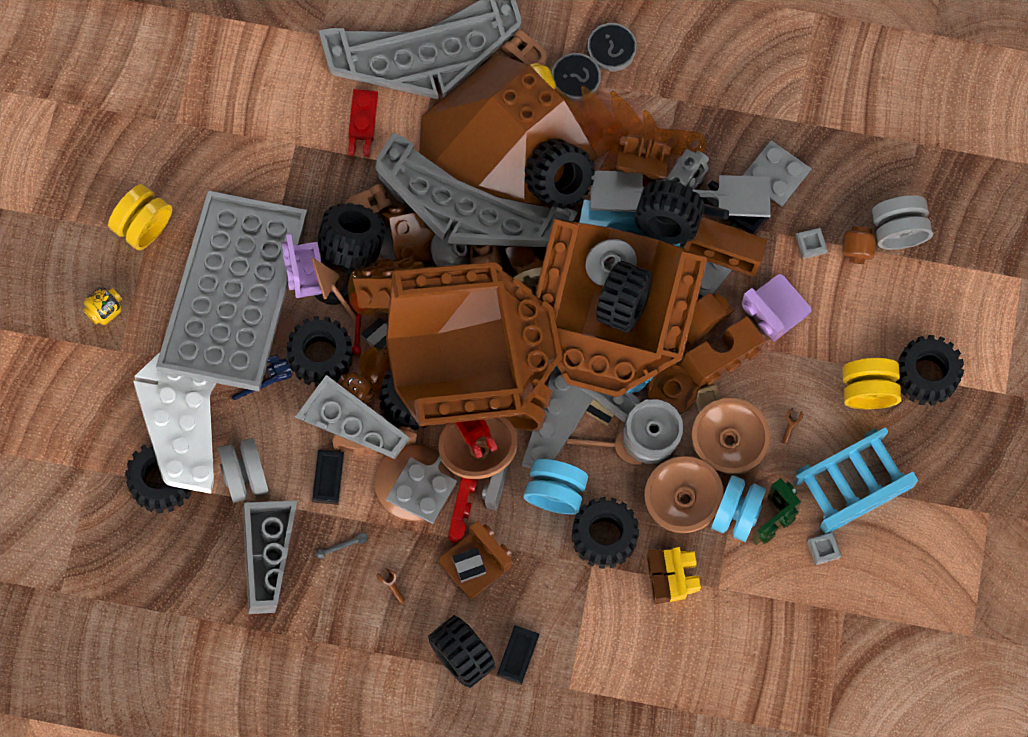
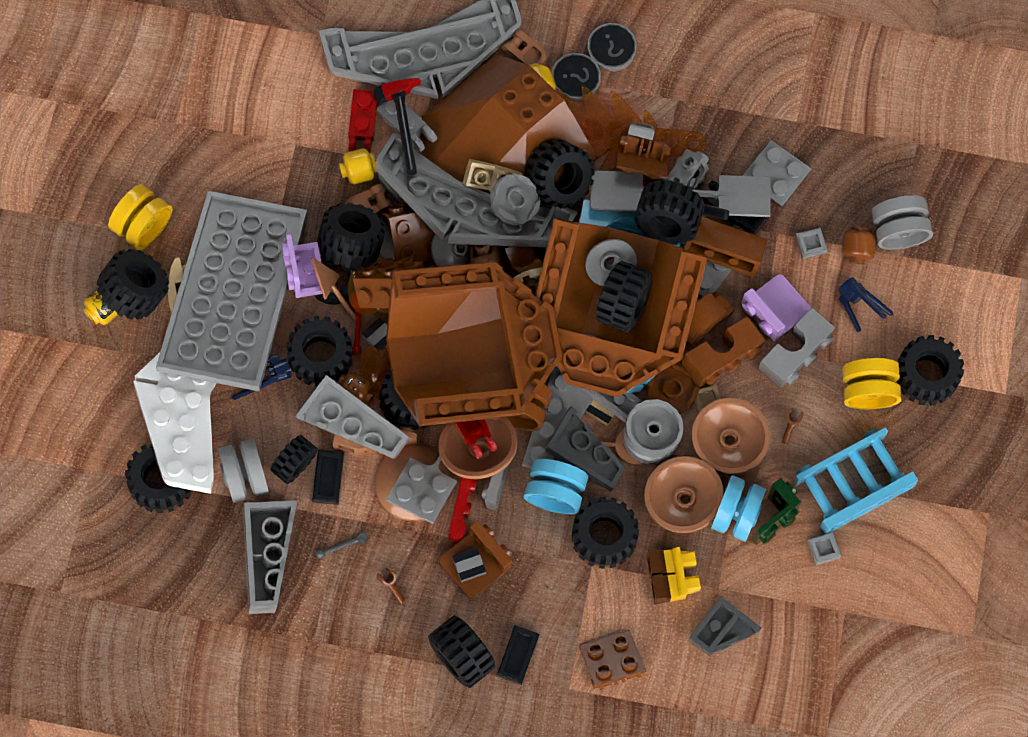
(132, 284): none -> black tyre
(175, 278): none -> tan slope
(293, 459): none -> black tyre
(358, 166): none -> yellow head
(397, 92): none -> black piece
(416, 124): none -> light grey hinge
(484, 174): none -> tan slope
(515, 199): none -> light grey tile
(579, 447): none -> dark grey wing
(612, 659): none -> dark orange hinge
(641, 130): none -> light grey tile
(722, 628): none -> dark grey wing
(783, 365): none -> light grey arch
(854, 292): none -> dark blue plant

